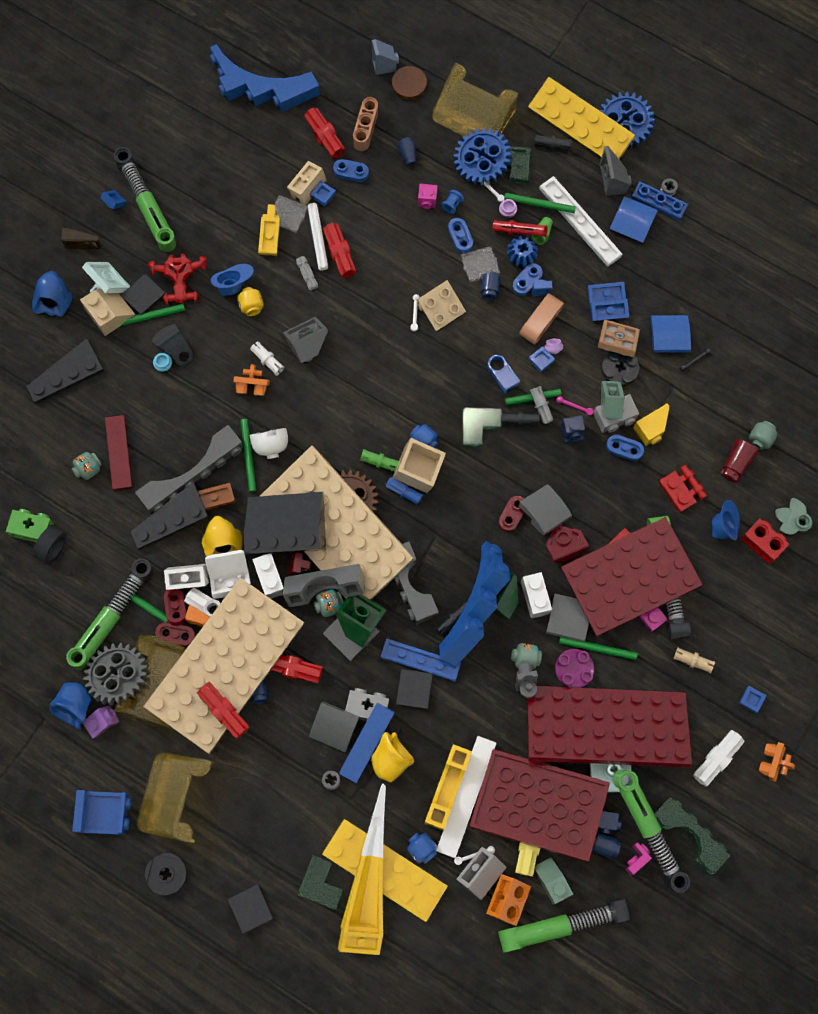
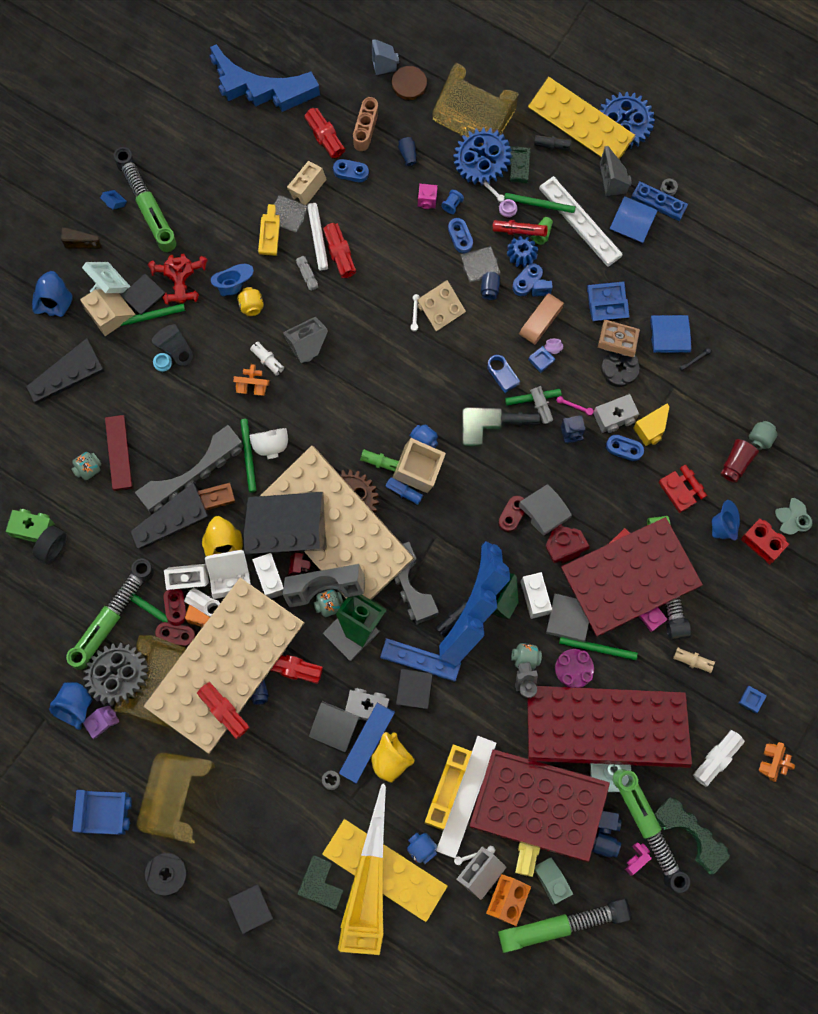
(323, 193): blue plate -> none
(612, 400): sand green slope -> none

